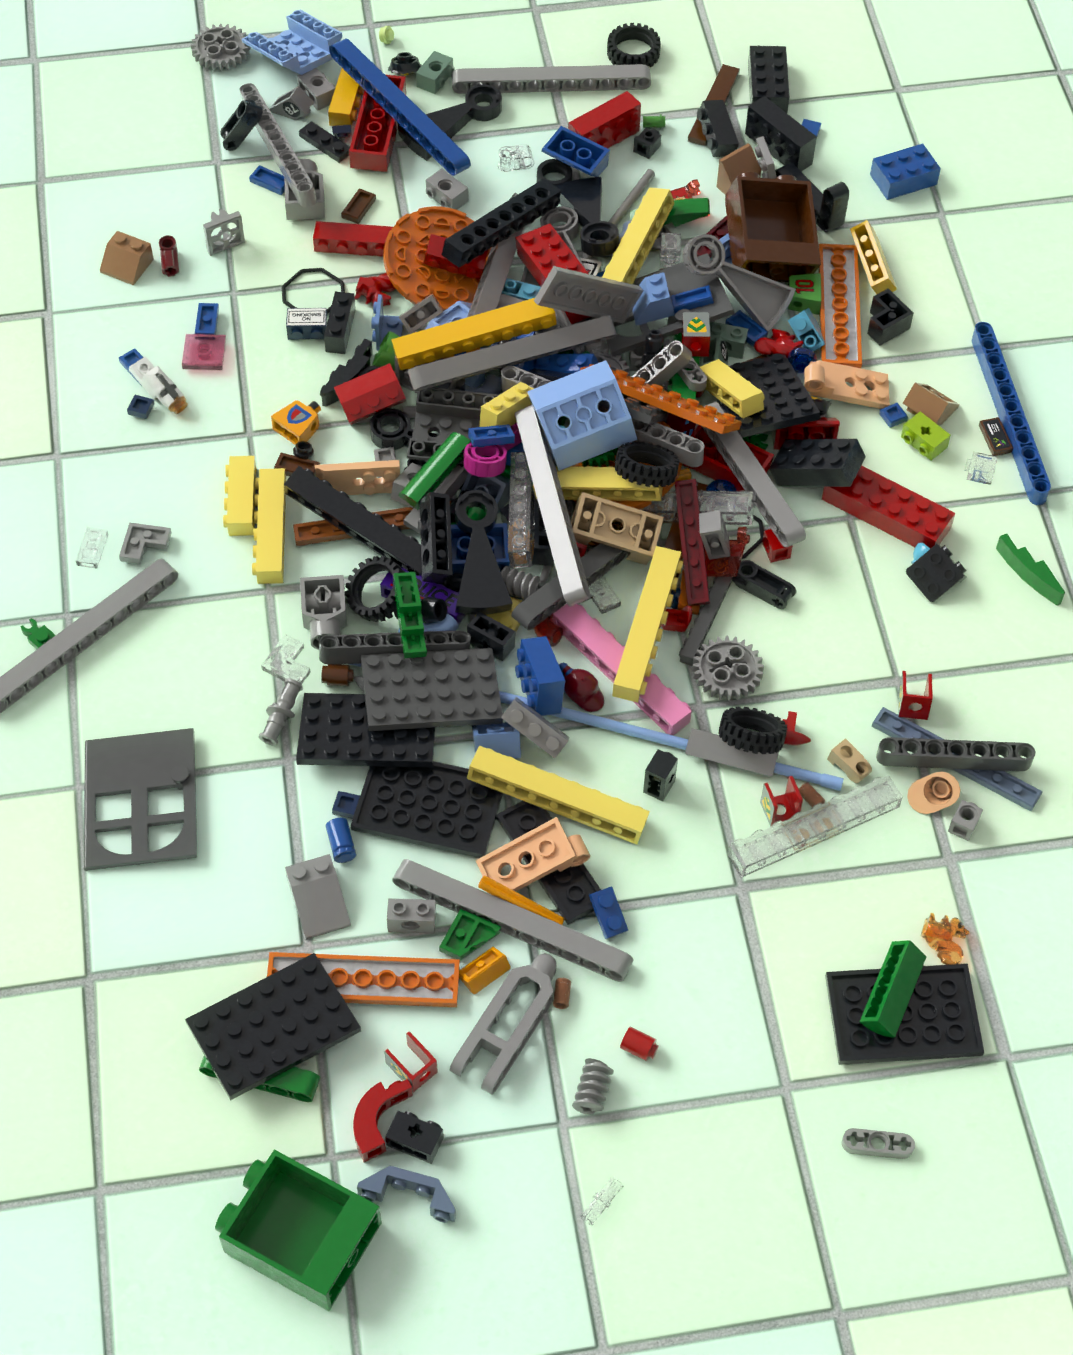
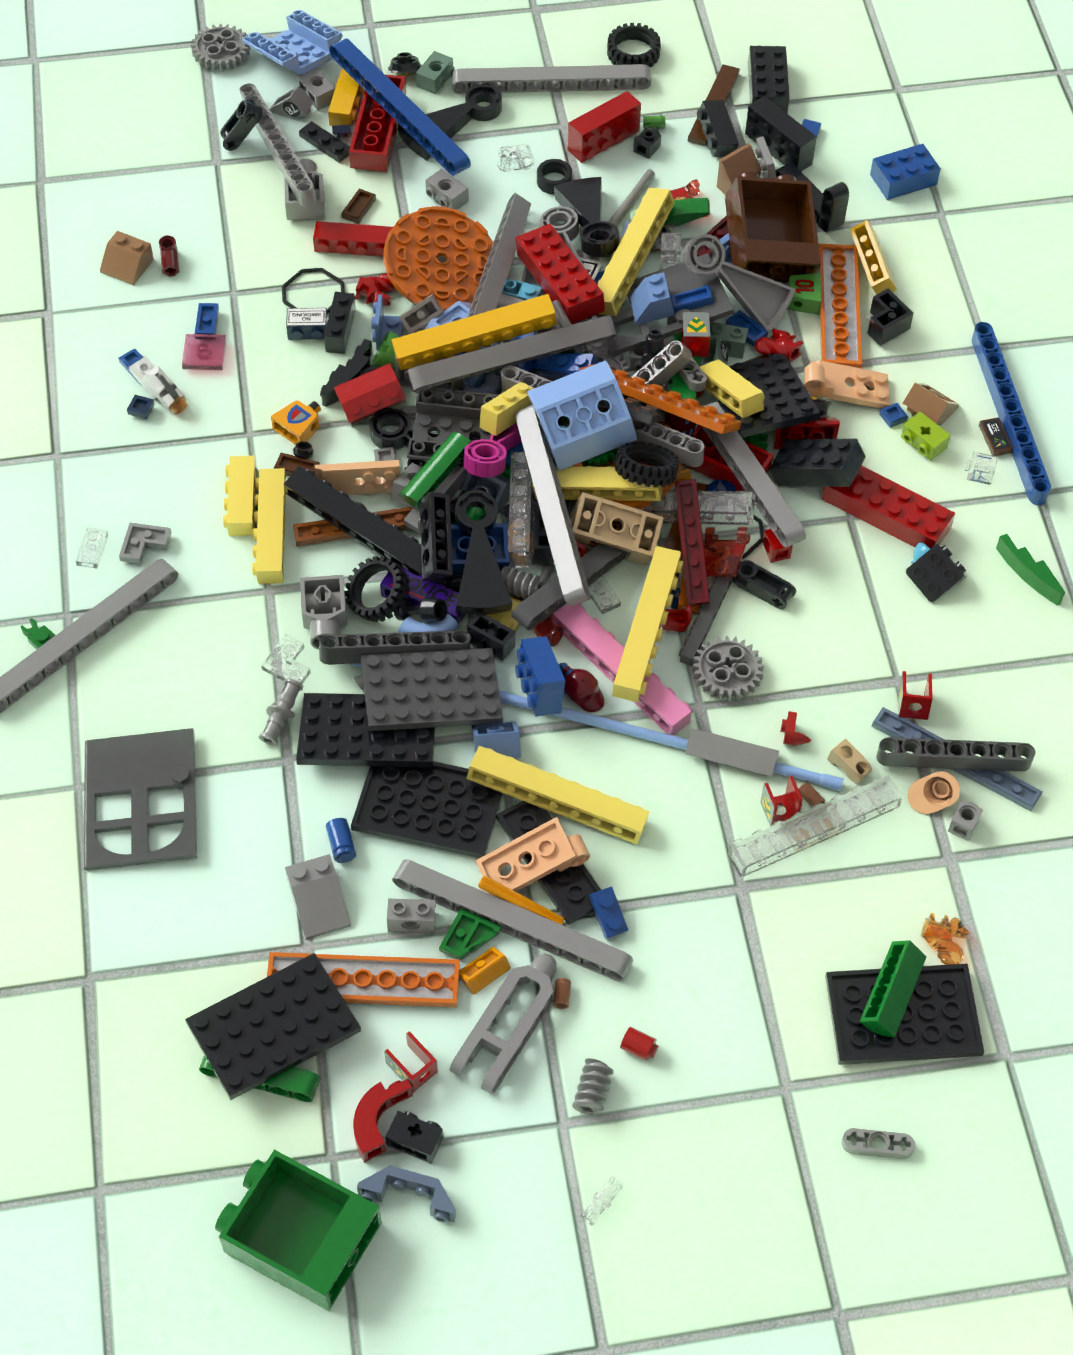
(234, 238): light grey piece -> none
(268, 179): blue tile -> none
(337, 675): reddish brown brick -> none
(345, 804): dark blue plate -> none
(386, 34): yellowish green plate -> none
(409, 615): green slope -> none
(436, 260): red brick -> none
(491, 435): blue plate -> none
(501, 223): black brick -> none
(535, 727): light grey brick -> none
(577, 152): blue slope -> none
(588, 294): light grey plate -> none
(660, 775): black brick -> none
(714, 534): light grey brick -> none
(768, 739): black tyre -> none
(800, 358): clear blue plate -> none
(807, 330): medium azure slope -> none

